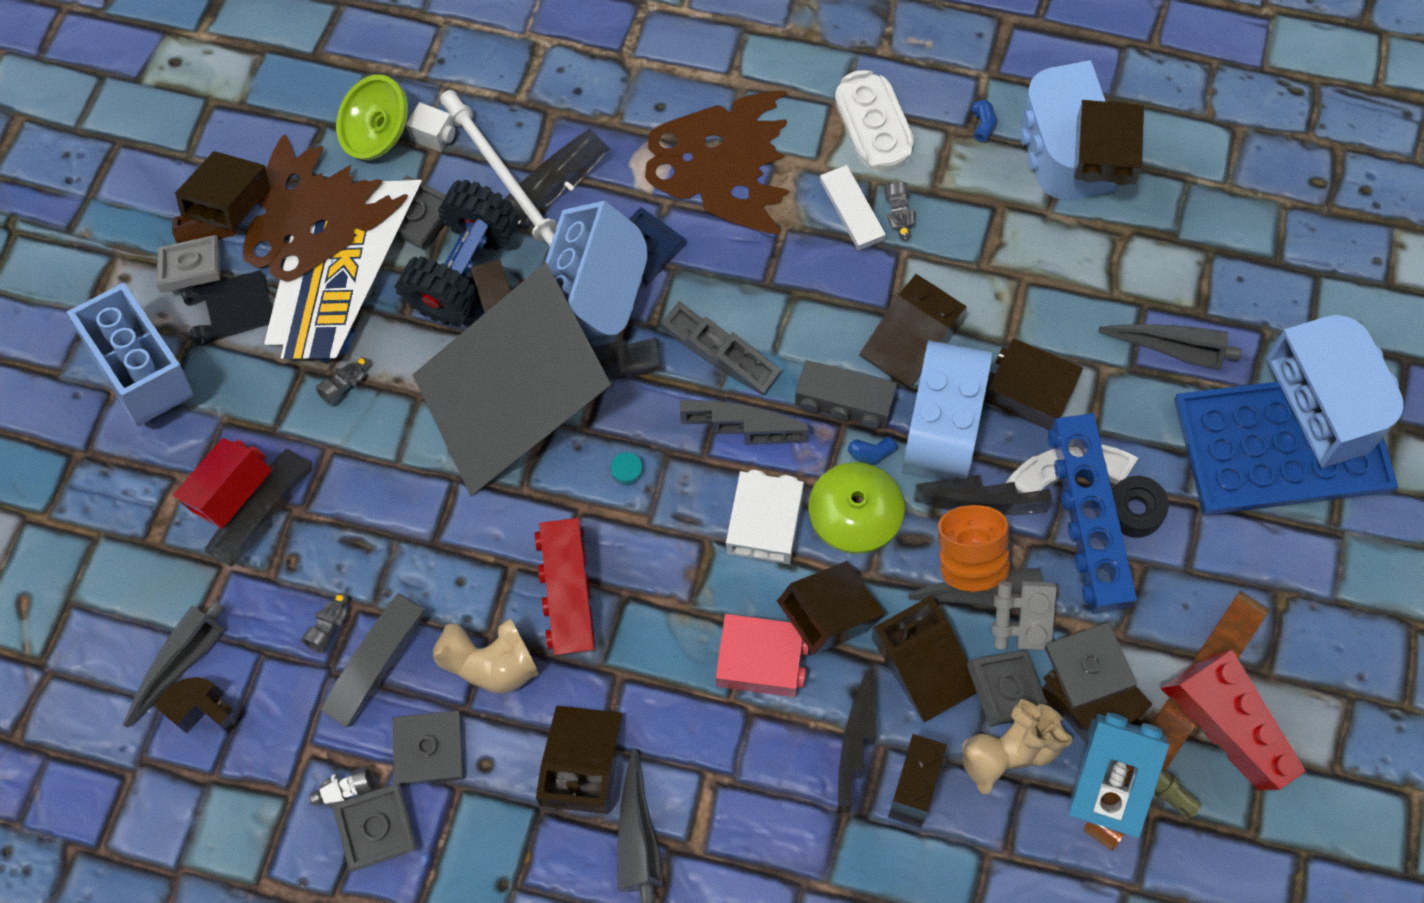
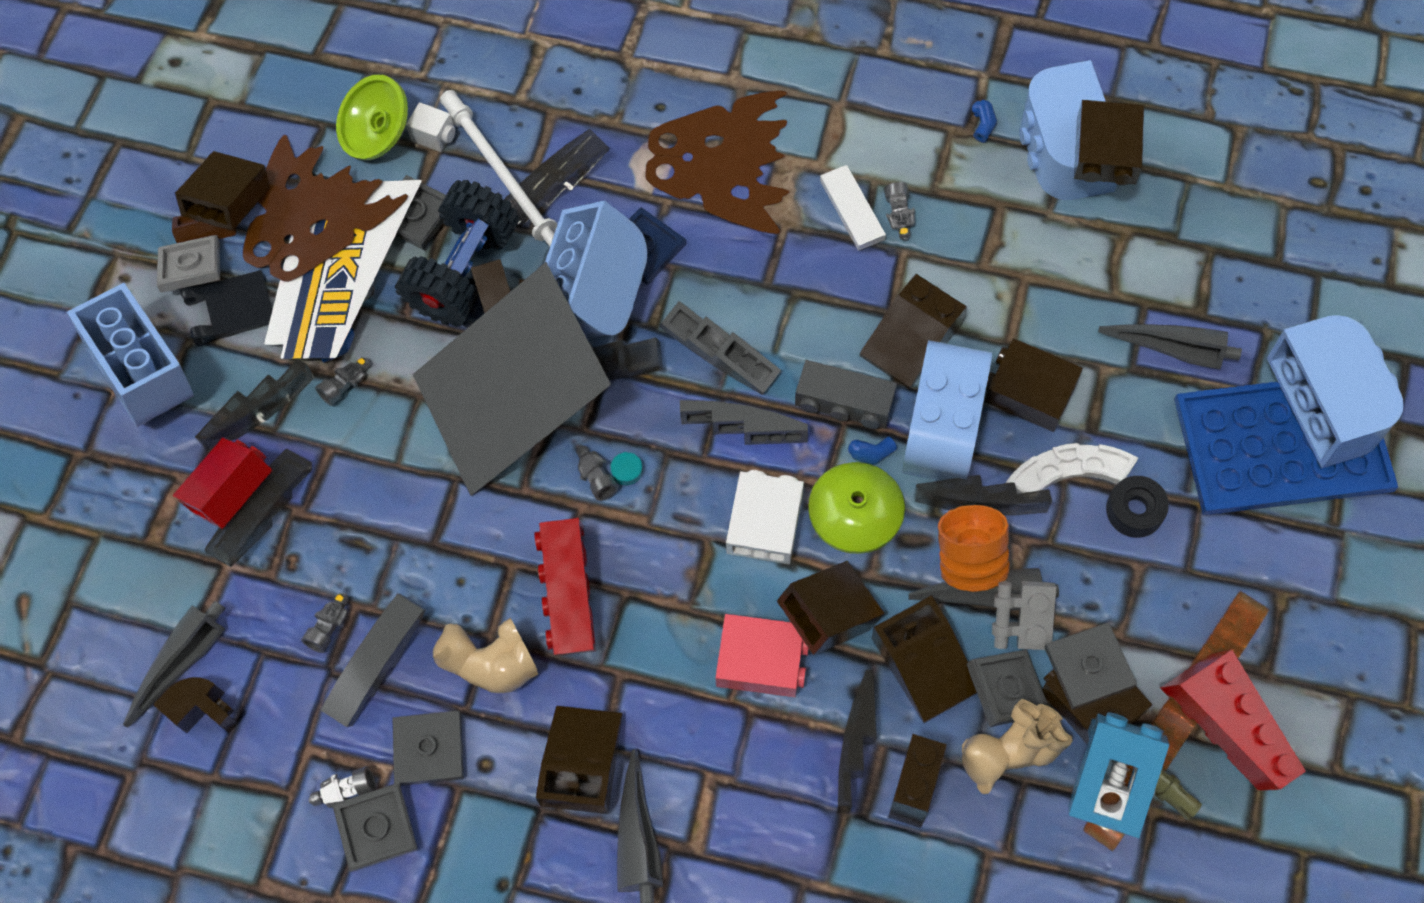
(245, 413): none -> clear smoke slope
(590, 467): none -> flat silver piece
(874, 120): white tile -> none
(1083, 433): blue brick -> none

